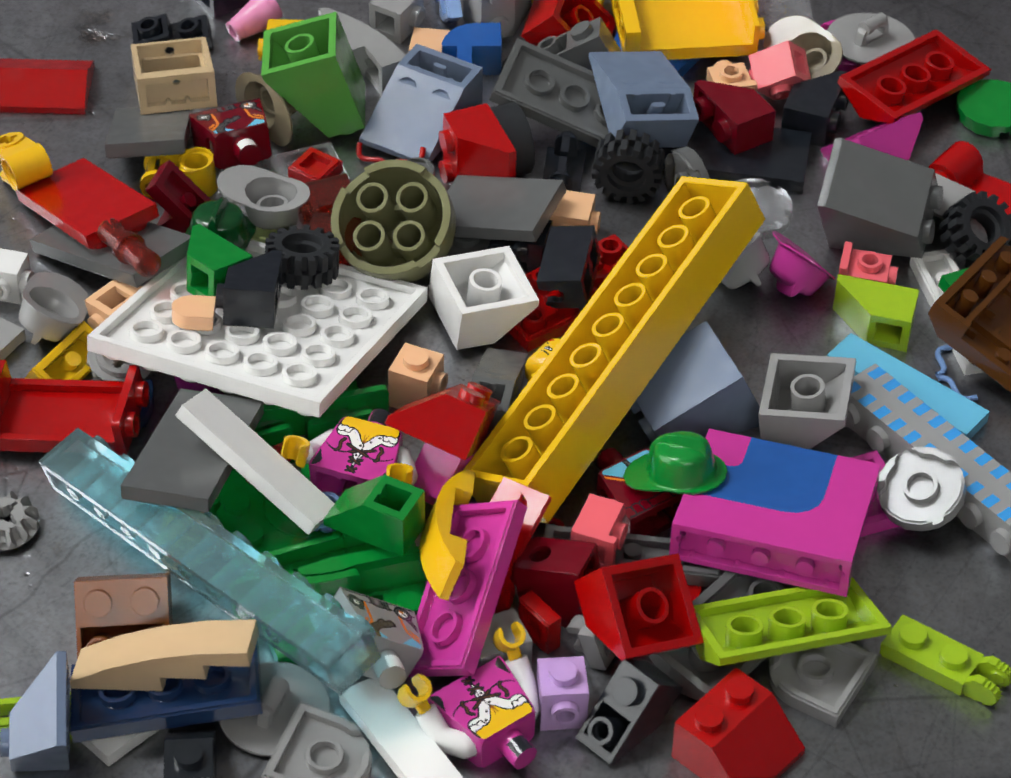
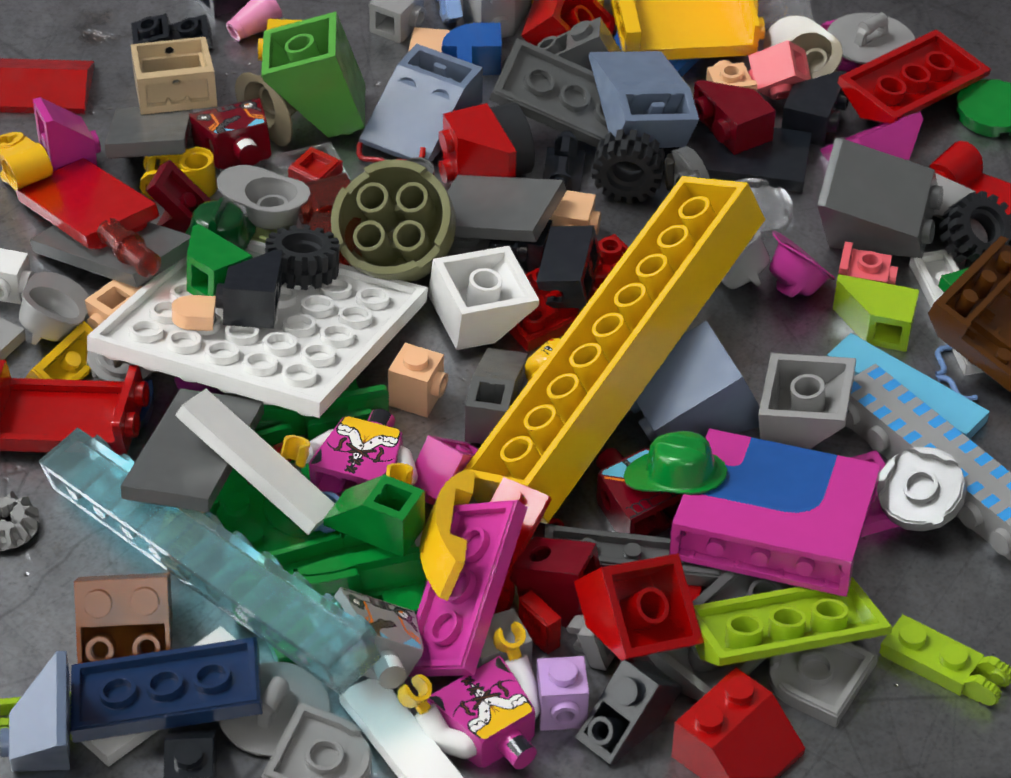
(64, 135): none -> dark pink slope
(152, 655): tan slope -> none
(372, 50): light grey slope -> none
(449, 419): red slope -> none
(602, 524): coral brick -> none

